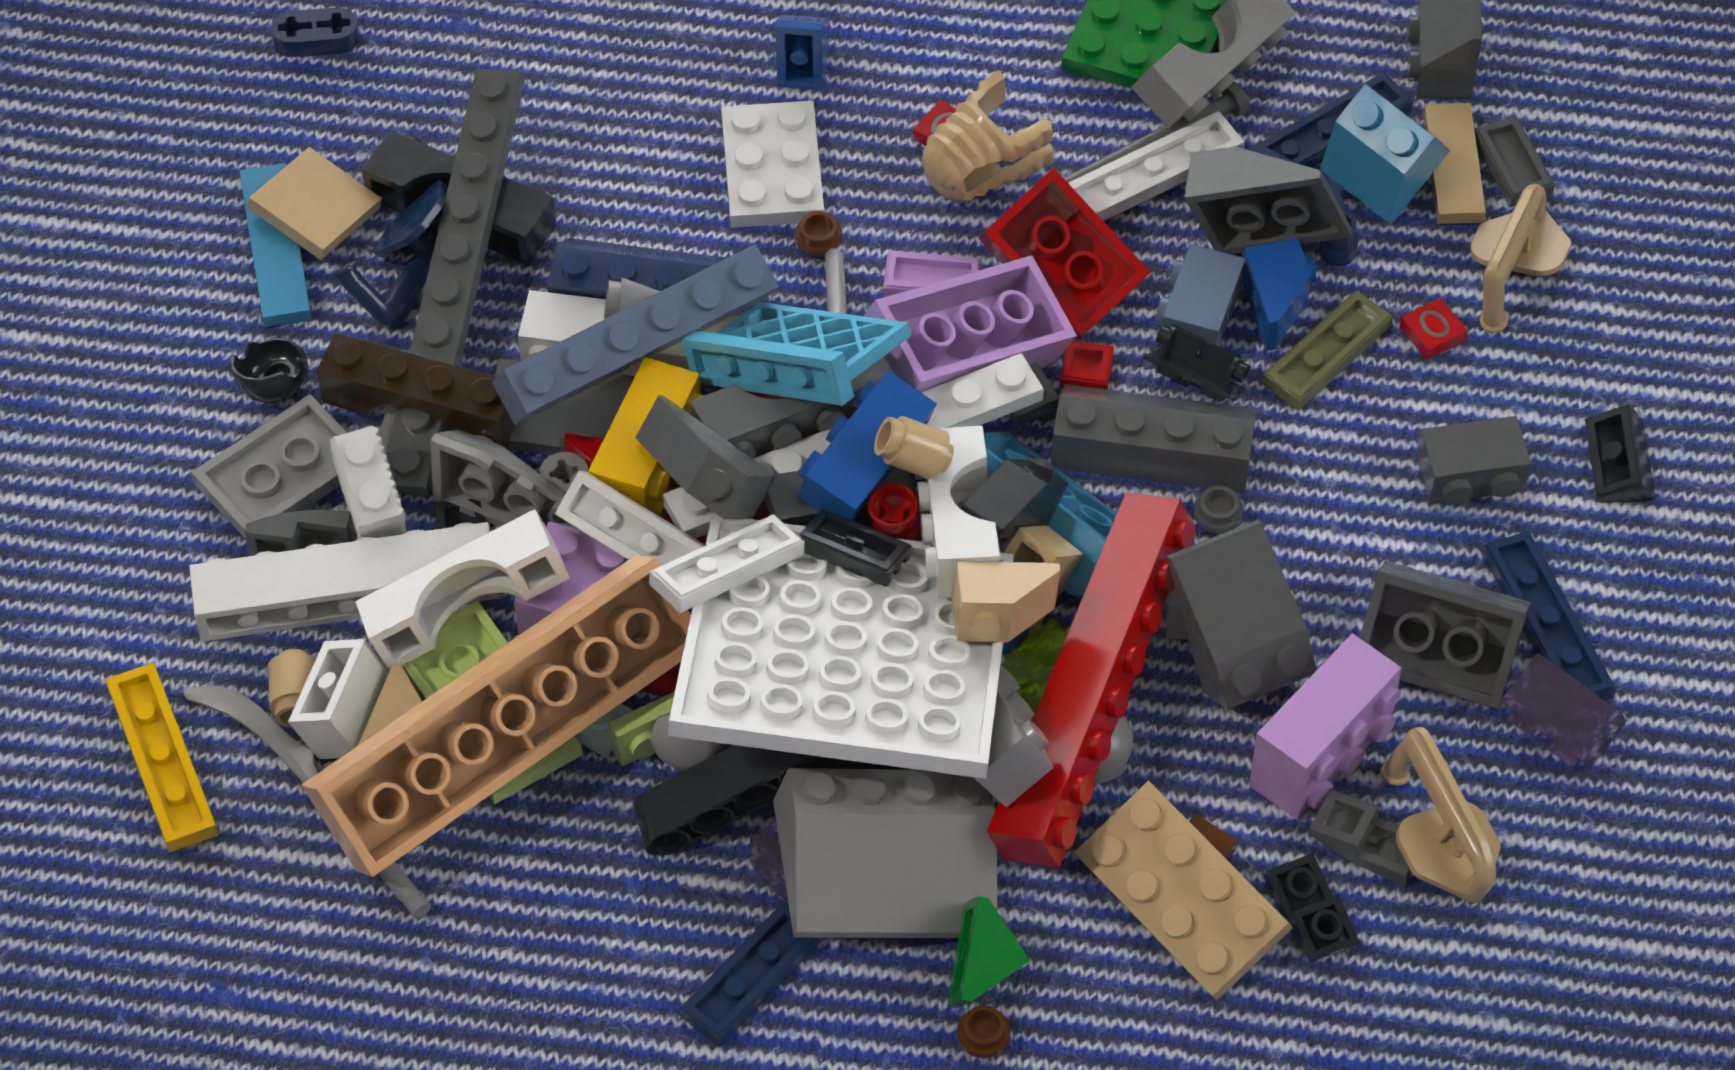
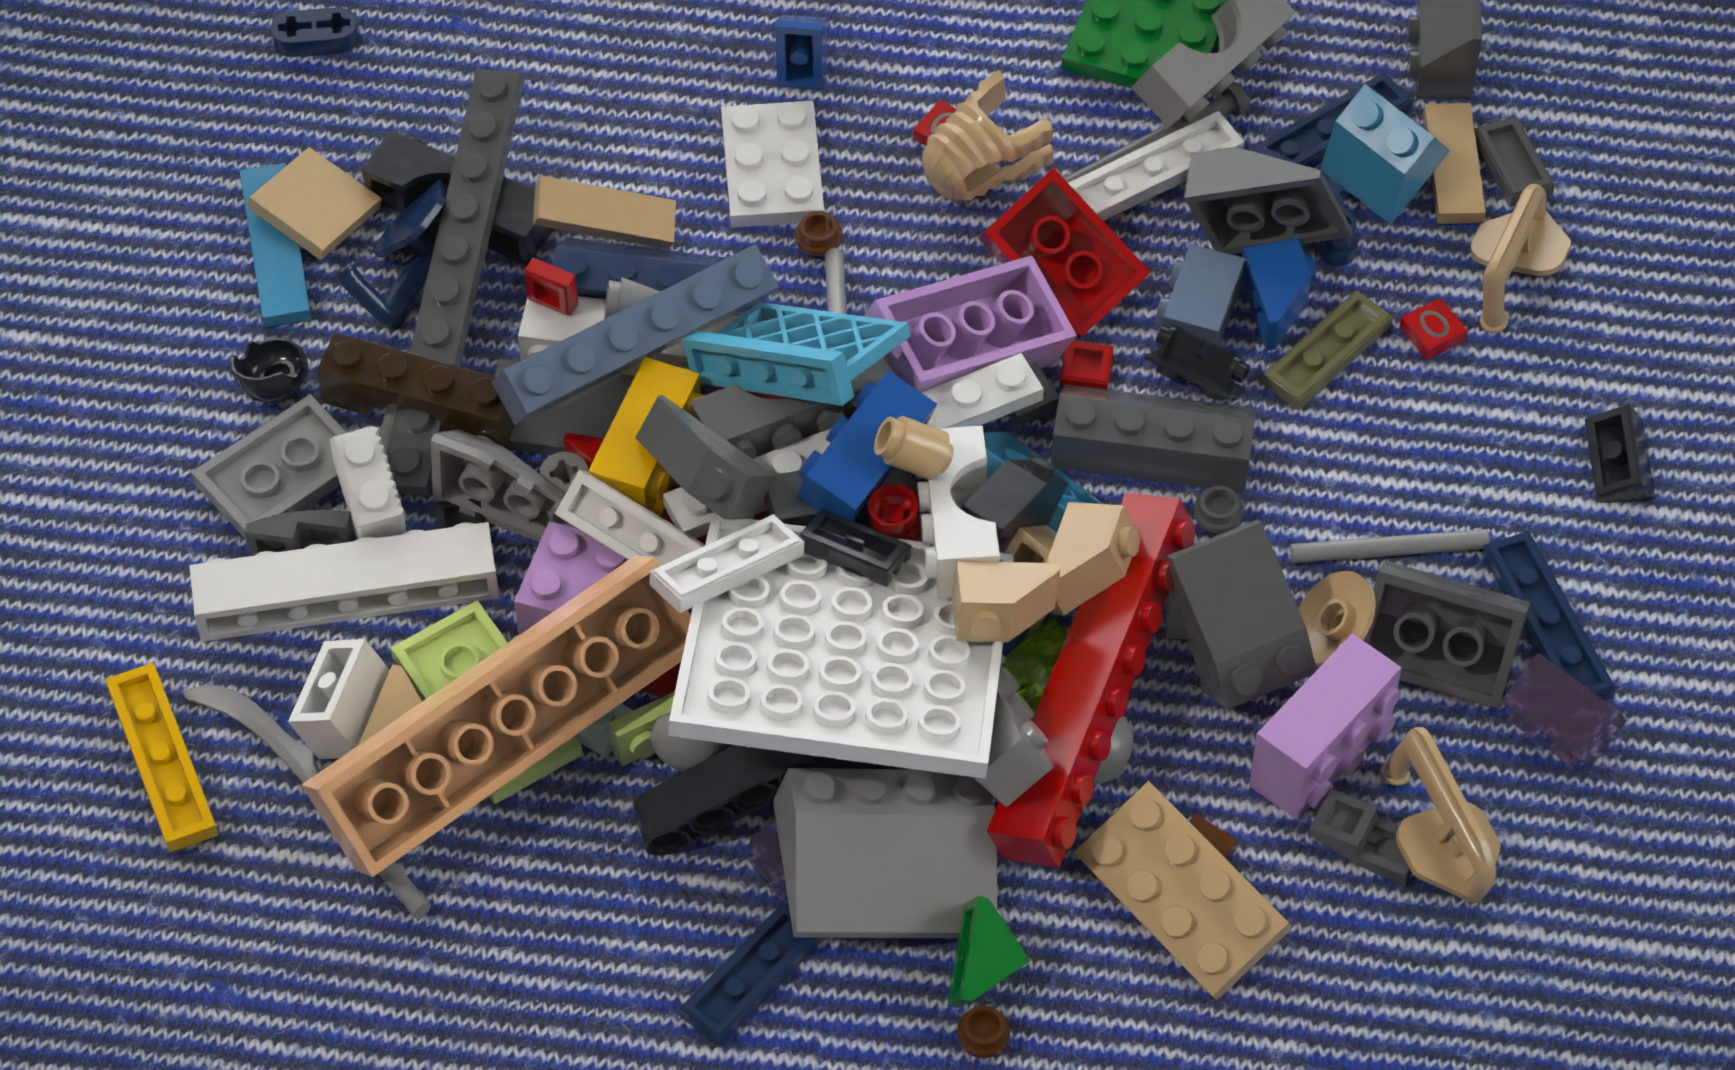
(286, 680): tan brick -> none
(409, 612): white arch -> none
(551, 287): none -> red tile
(604, 212): none -> tan tile
(914, 270): lavender tile -> none
(1092, 551): none -> tan slope
(1308, 905): black slope -> none
(1335, 610): none -> tan dish
(1389, 546): none -> light grey bar
(1473, 460): dark grey brick -> none

